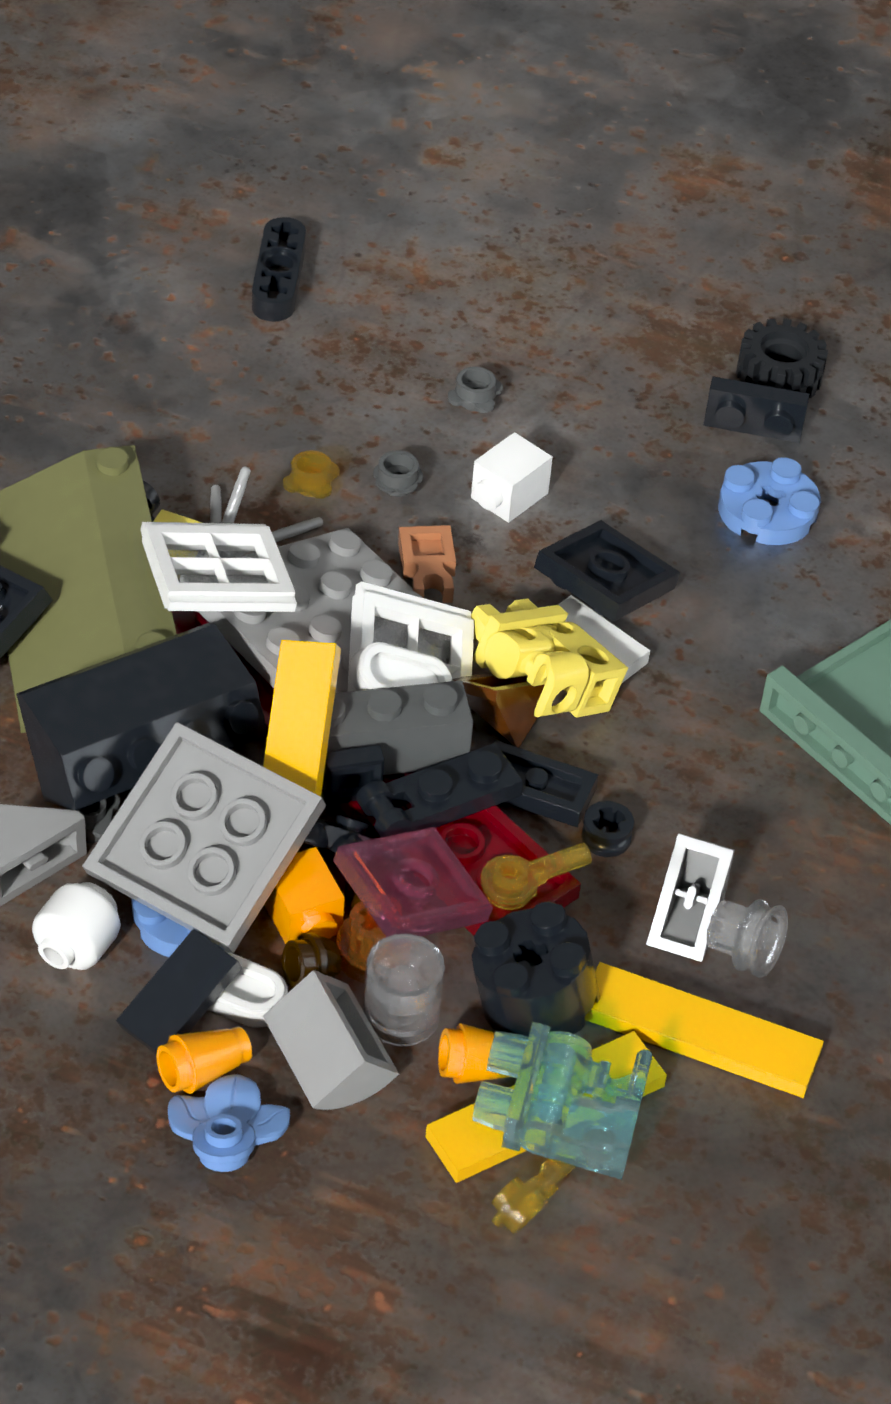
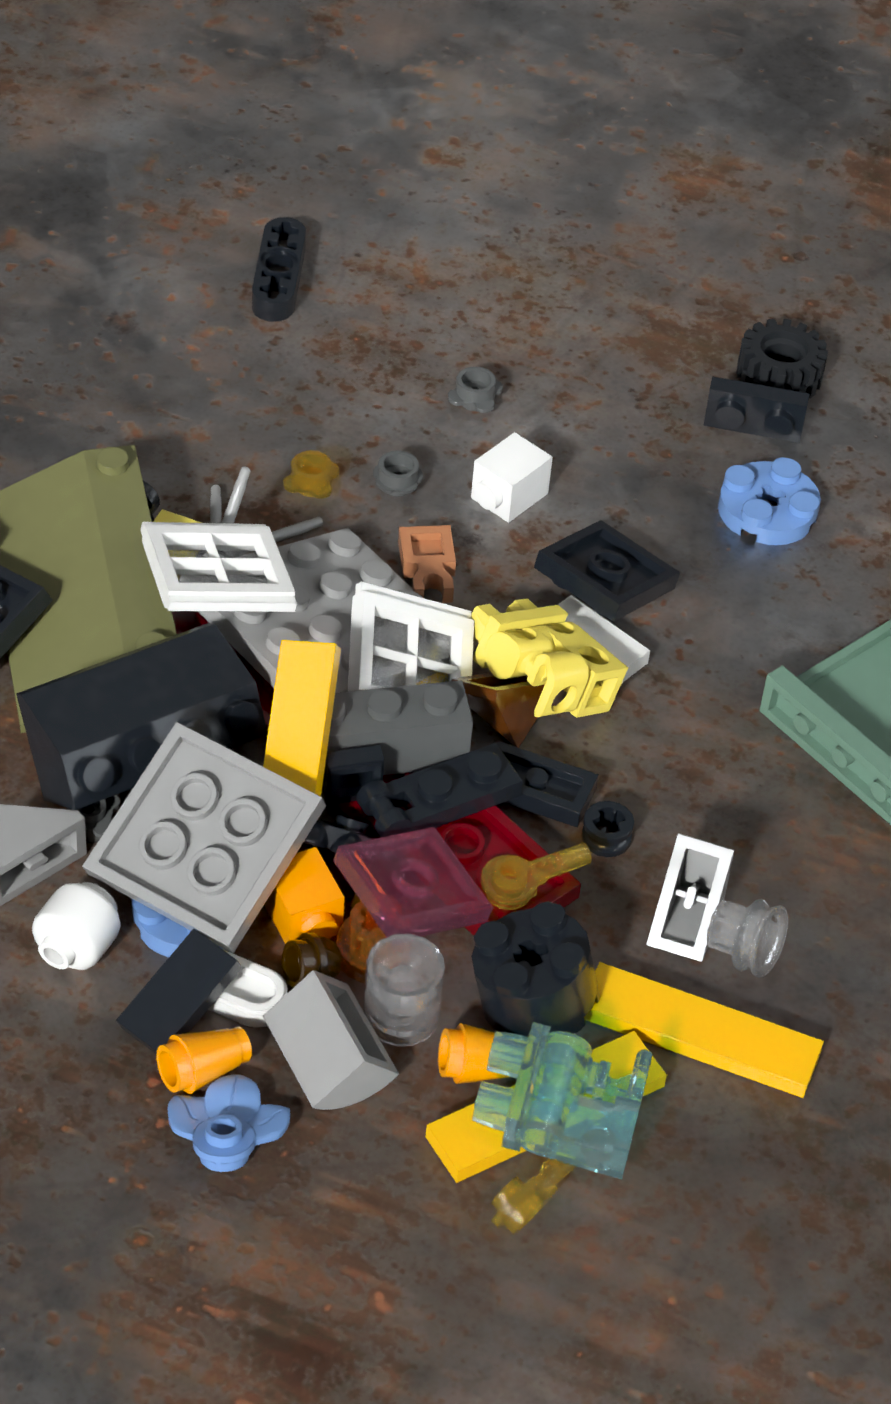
(393, 666): white tile -> none

